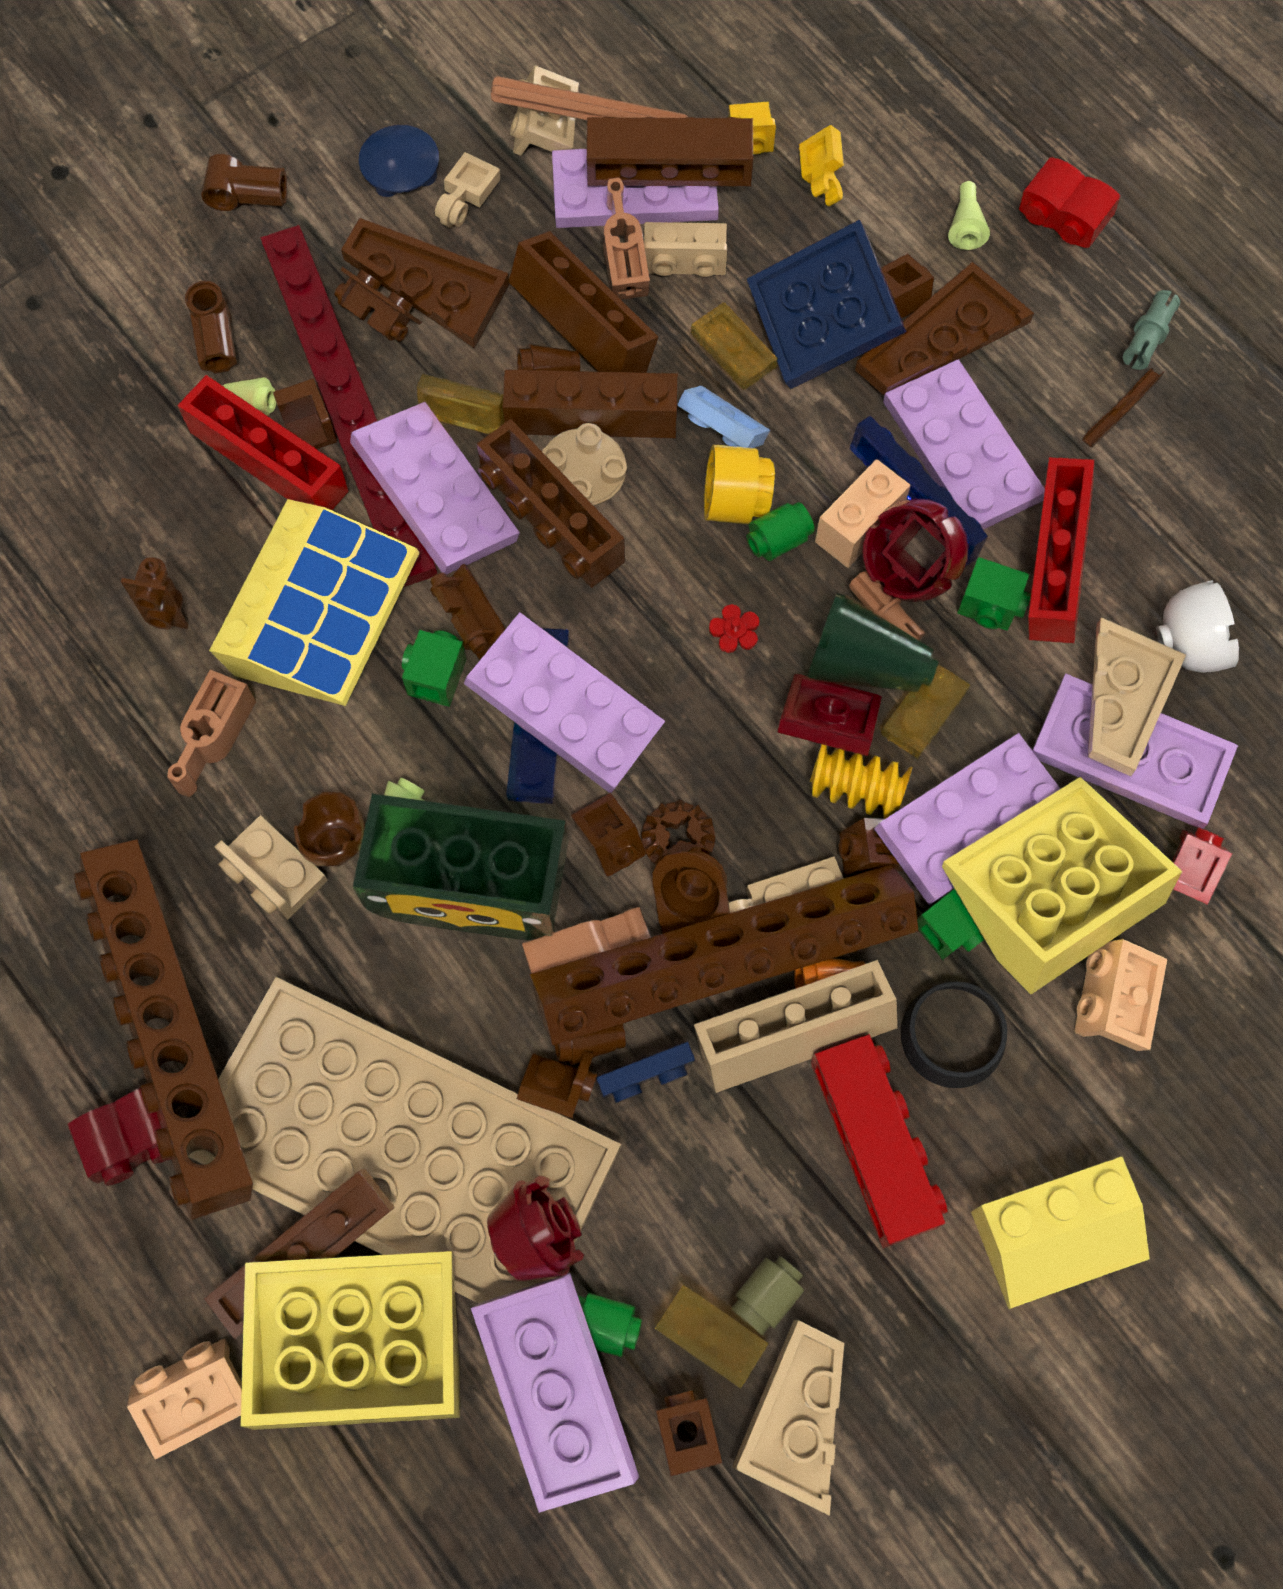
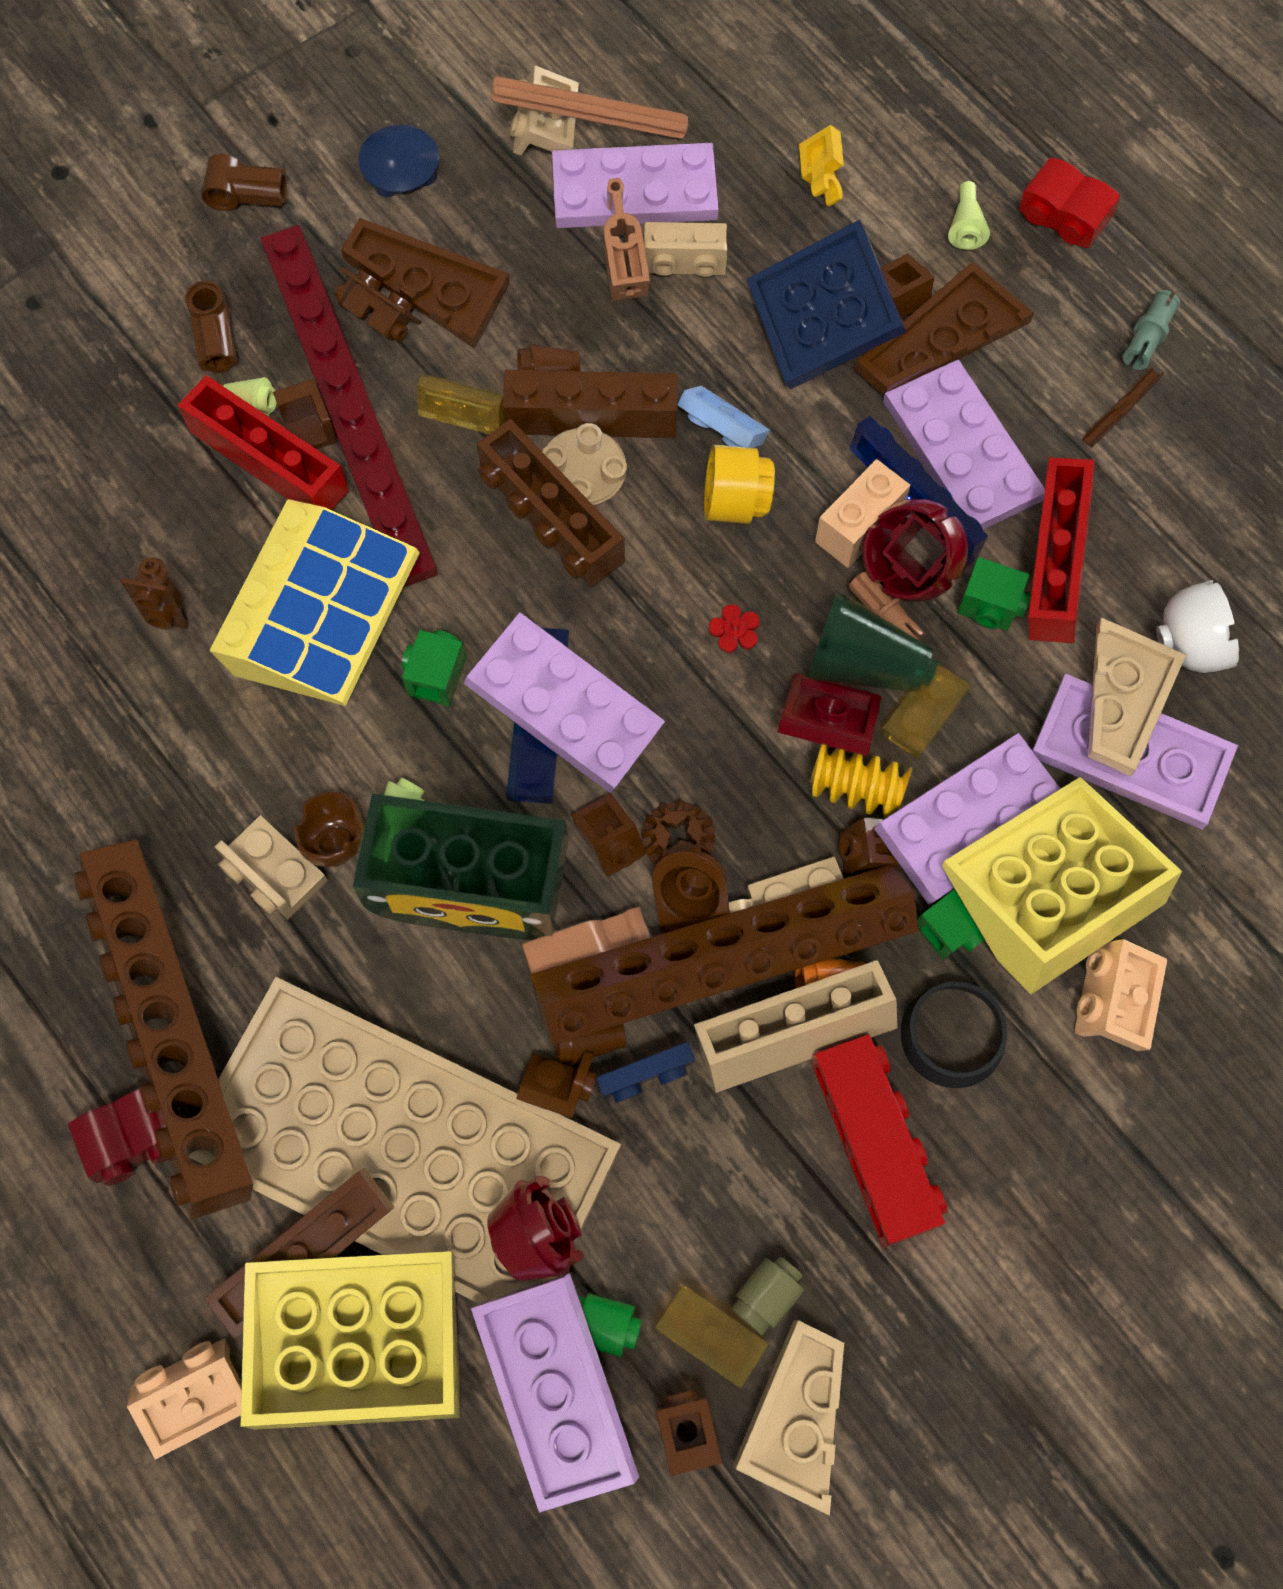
(218, 709): nougat piece -> none
(434, 487): lavender plate -> none
(467, 181): tan plate -> none
(470, 610): reddish brown hinge -> none
(581, 306): reddish brown brick -> none
(670, 151): reddish brown brick -> none
(734, 345): clear yellow plate -> none
(763, 125): yellow bracket -> none
(780, 531): green brick -> none
(1064, 1232): light yellow slope -> none
(1201, 863): bracket -> none

